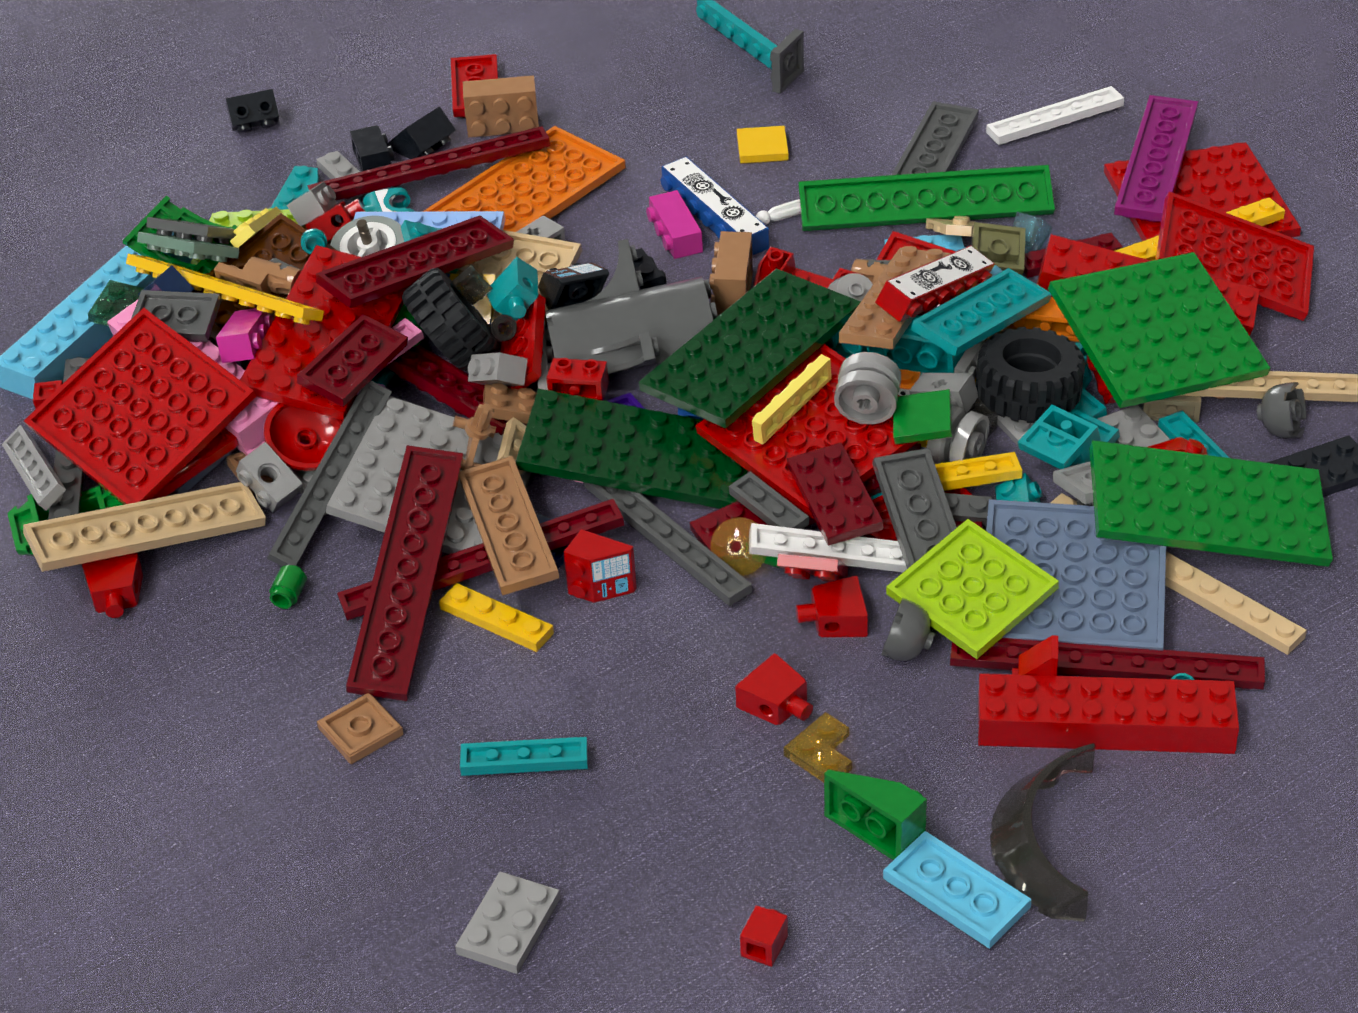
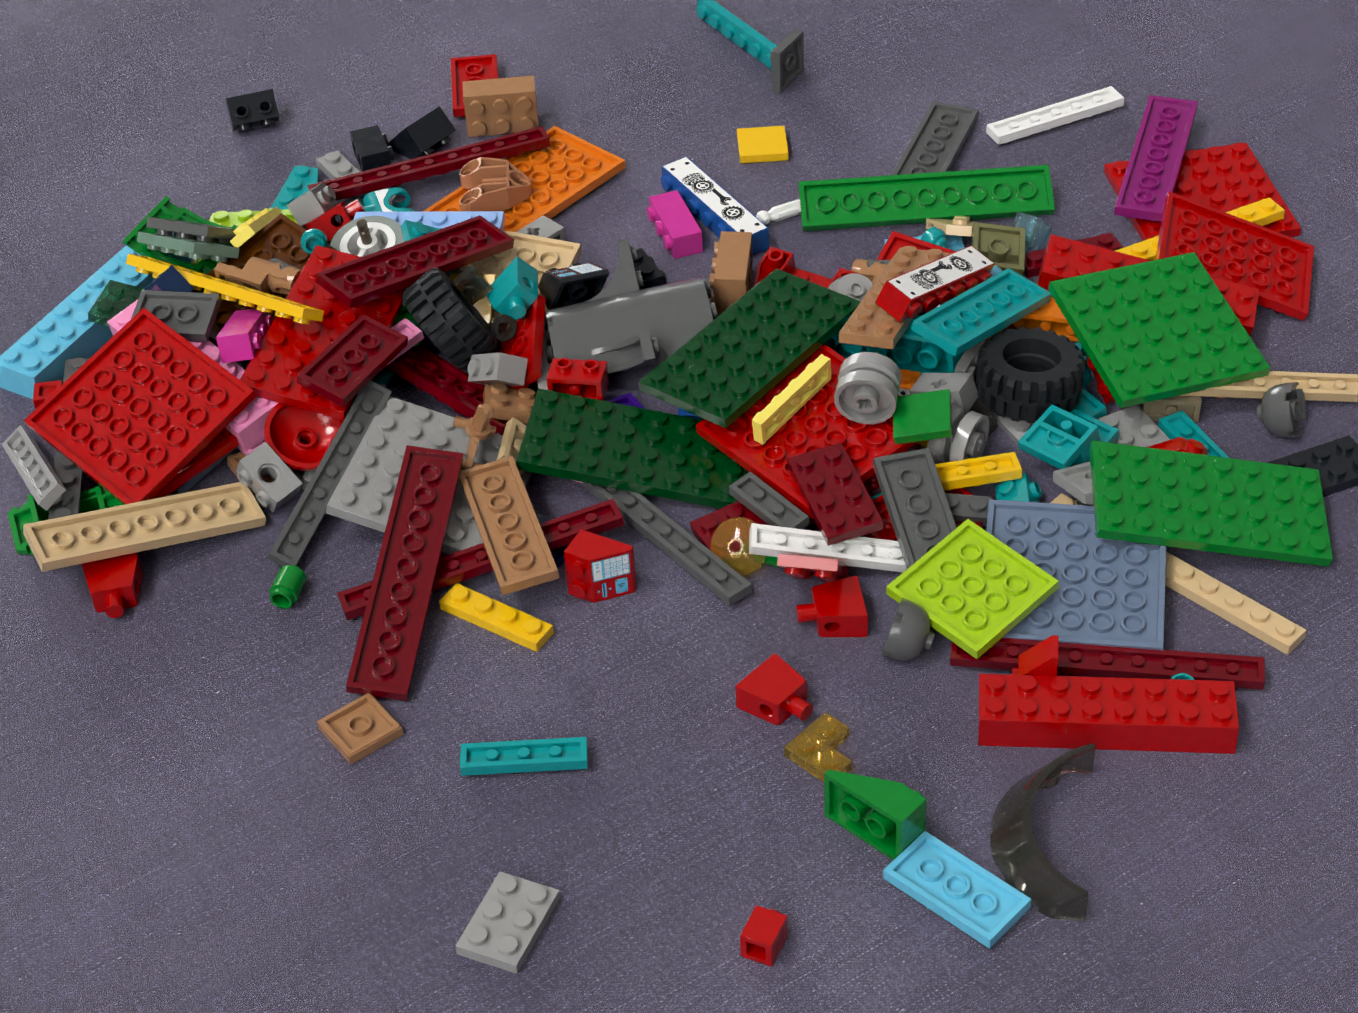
(493, 185): none -> nougat connector
(935, 236): none -> teal plate

